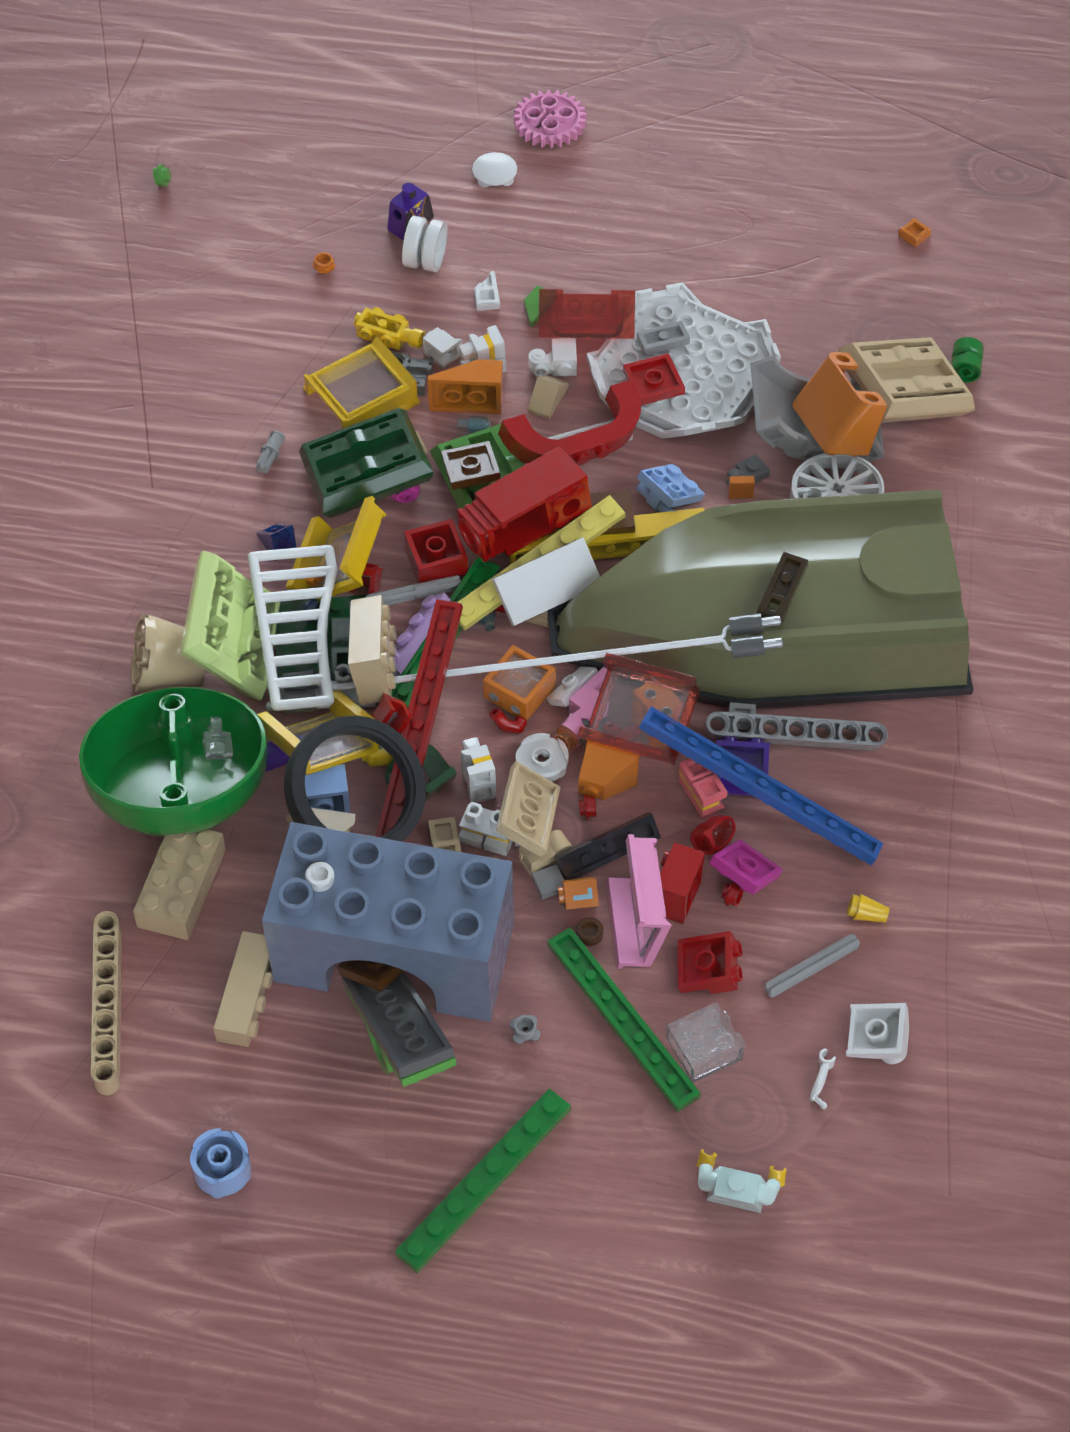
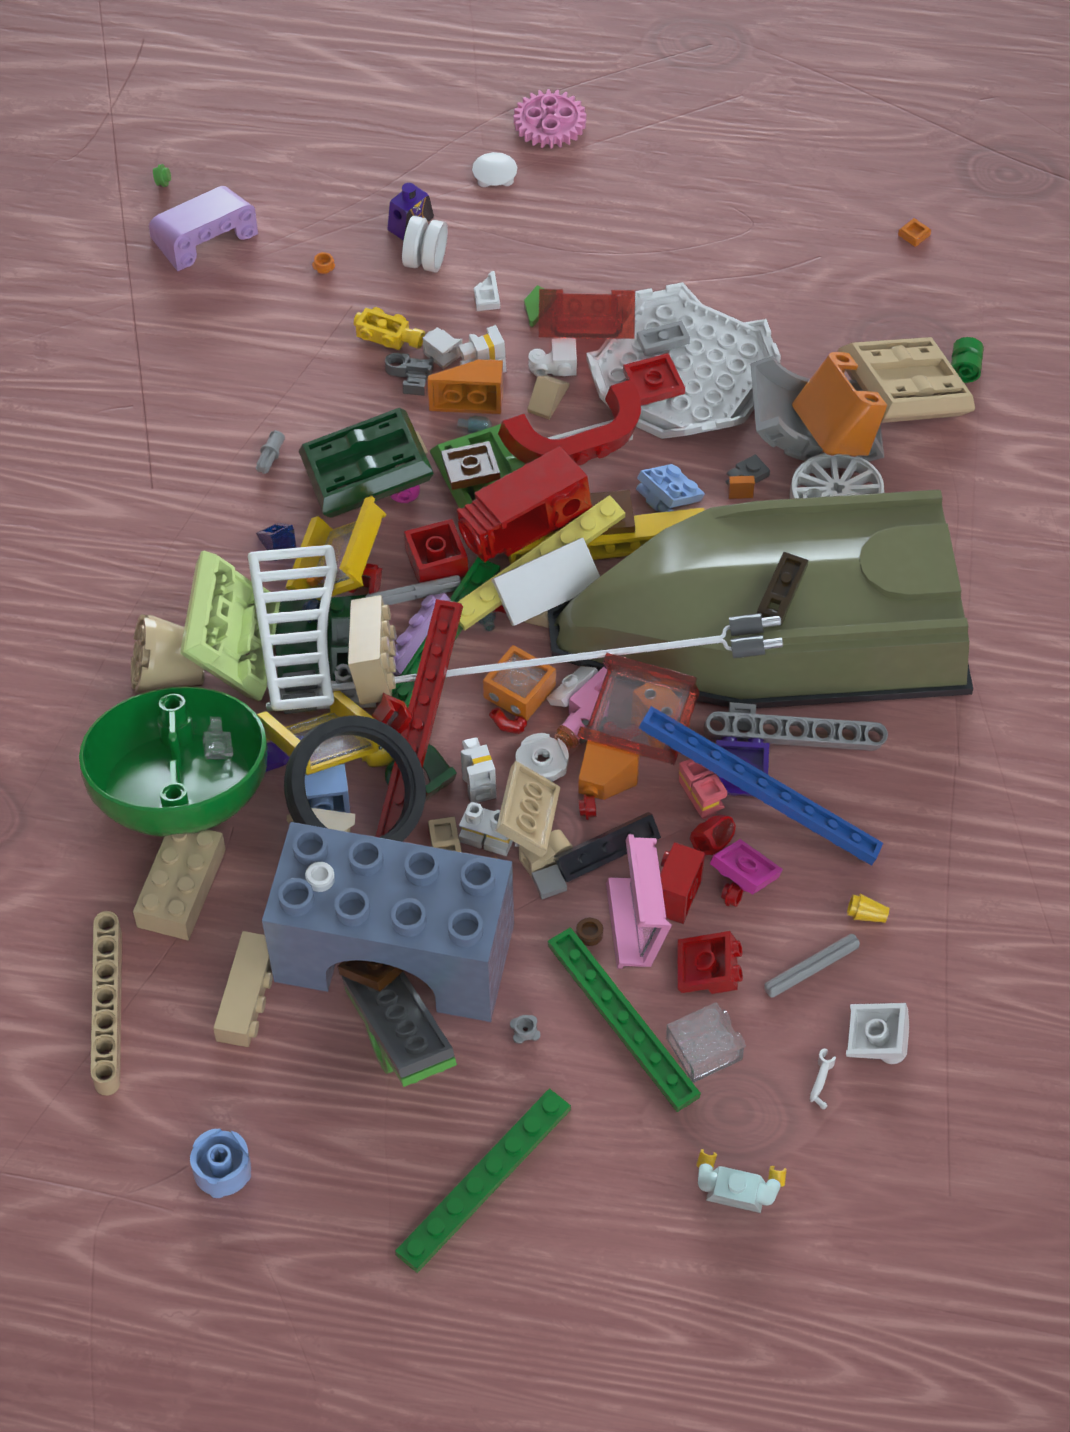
(198, 221): none -> lavender windscreen
(364, 384): piece -> none
(578, 893): orange brick -> none

